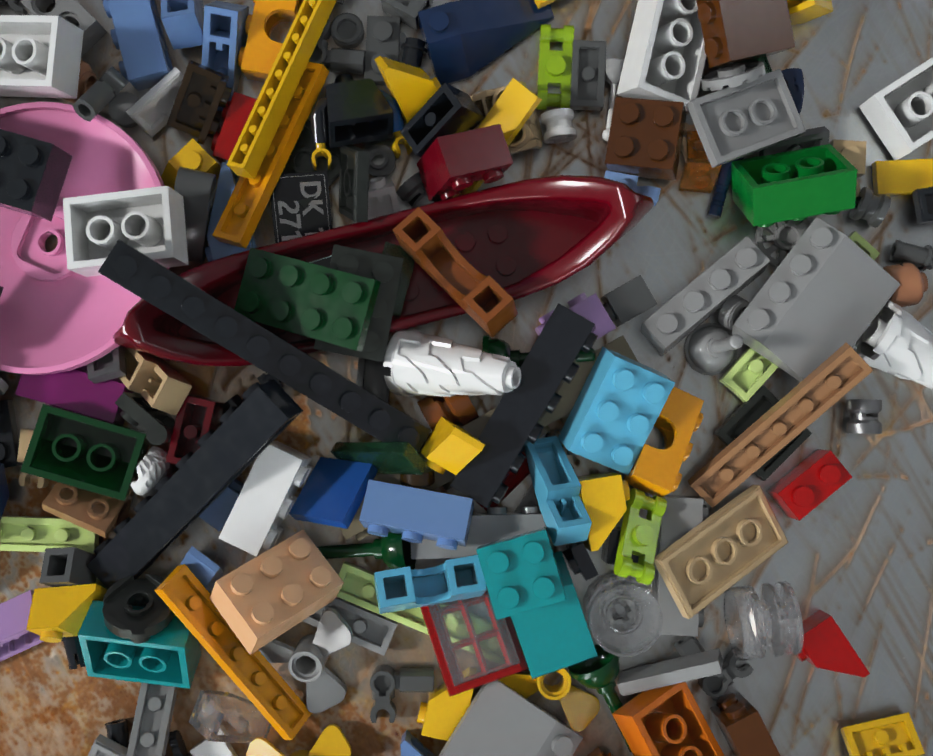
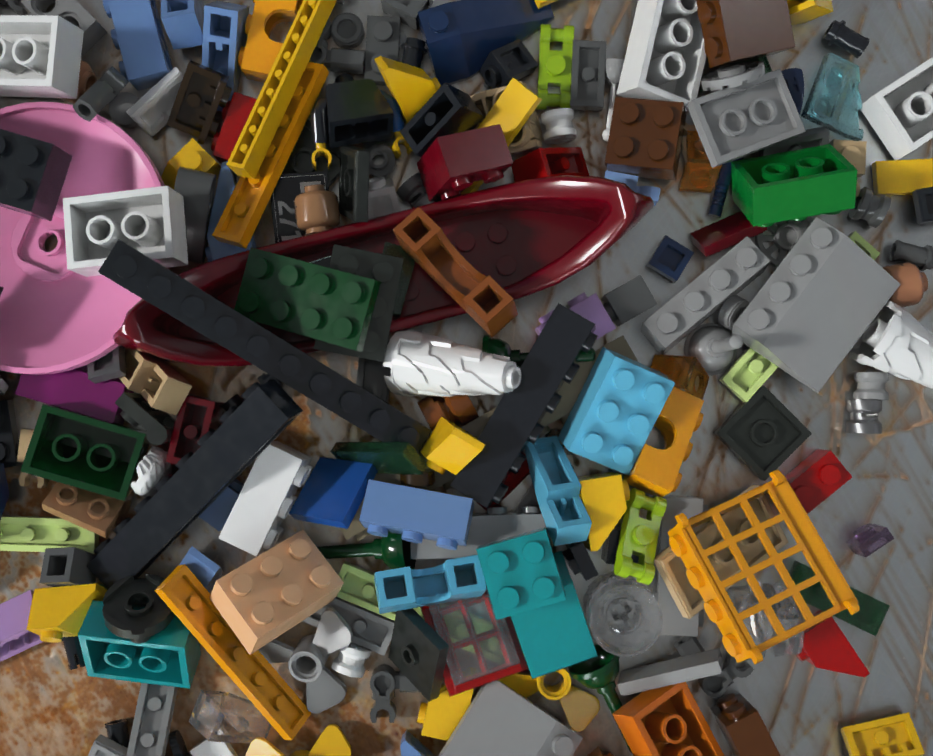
(316, 209): none -> medium nougat head
(351, 660): none -> white wheel
(418, 652): none -> pearl dark grey plate
(507, 63): none -> black bracket
(550, 162): none -> red slope
(670, 258): none -> dark blue plate
(683, 372): none -> clear orange bracket
(717, 601): none -> light orange window
(724, 234): none -> dark red tile
(780, 424): medium nougat plate -> none
(836, 97): none -> clear light blue wing
(846, 38): none -> black pin
(869, 539): none -> clear purple plate
(871, 385): none -> light grey wheel
(871, 610): none -> clear green tile

